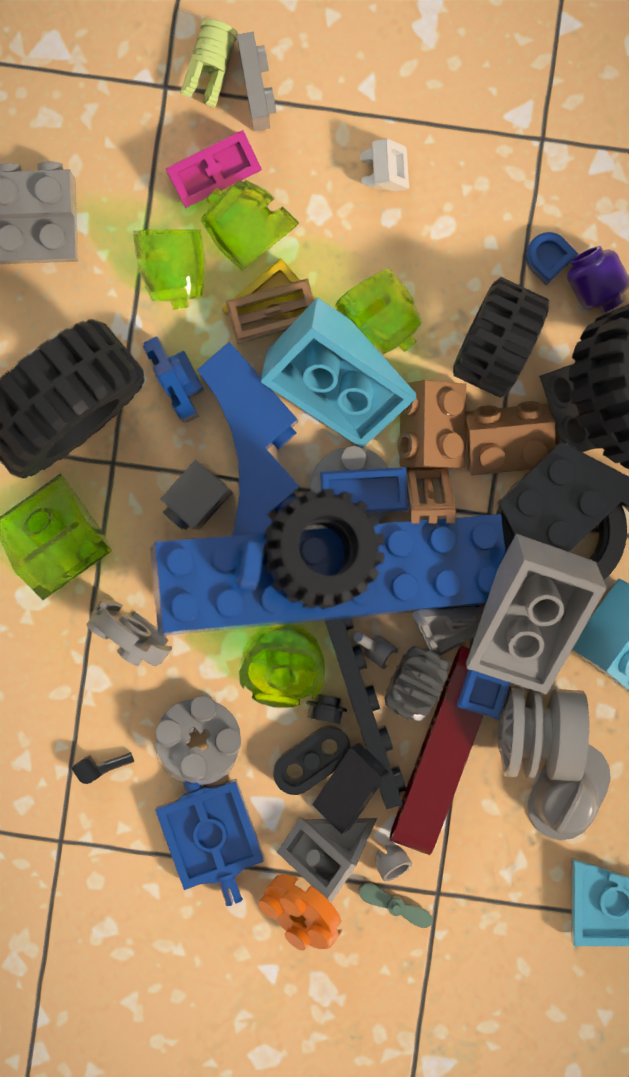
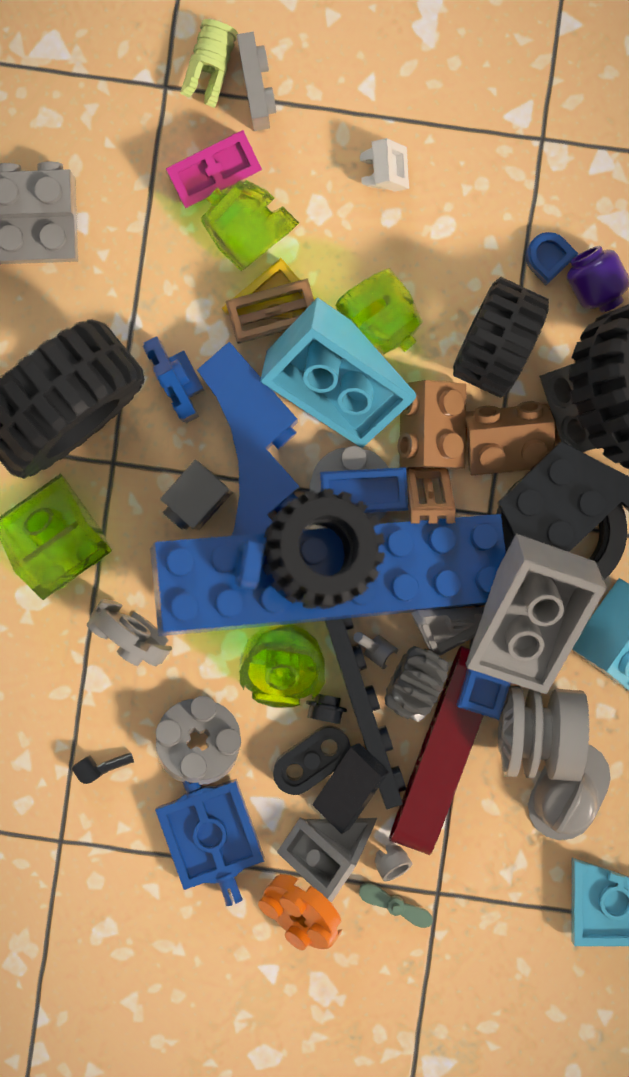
(171, 264): clear neon green helmet -> none

